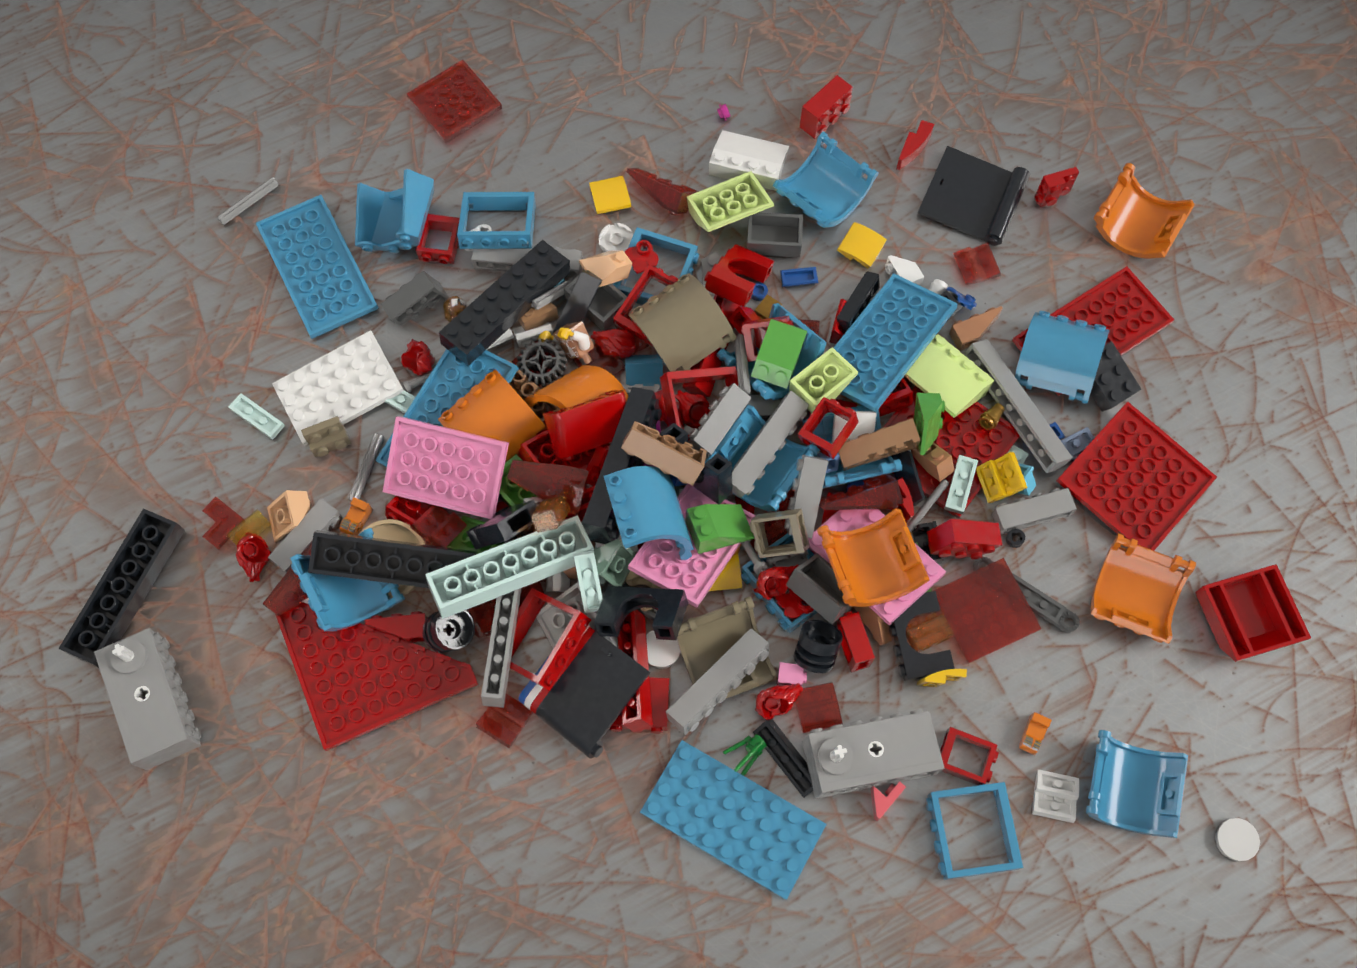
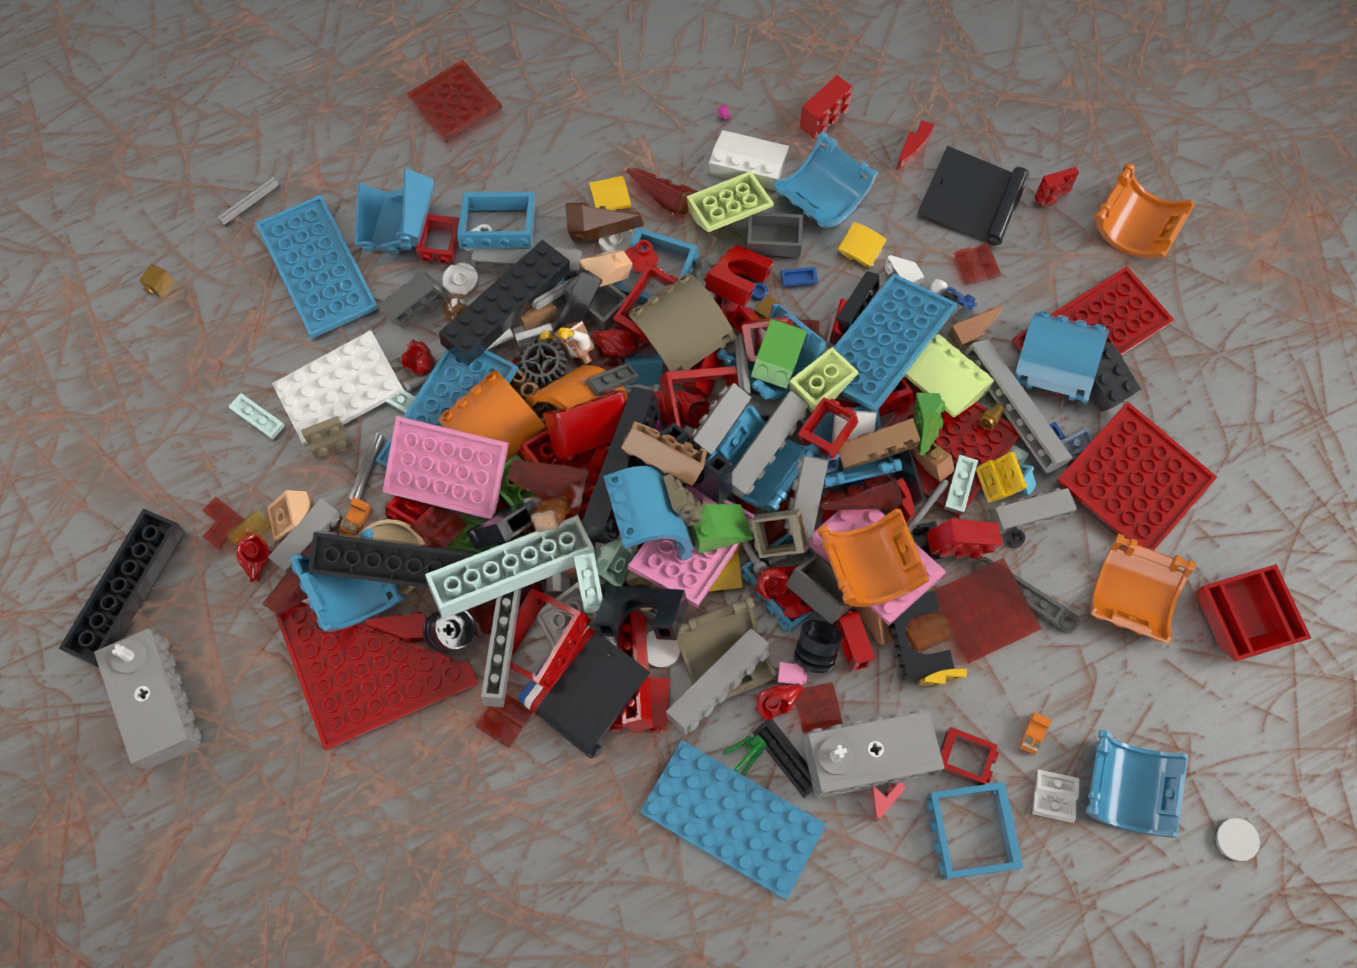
(155, 280): none -> pearl gold brick
(460, 279): none -> white tile
(592, 223): none -> reddish brown wedge
(612, 379): none -> dark grey tile
(683, 501): none -> dark tan plate

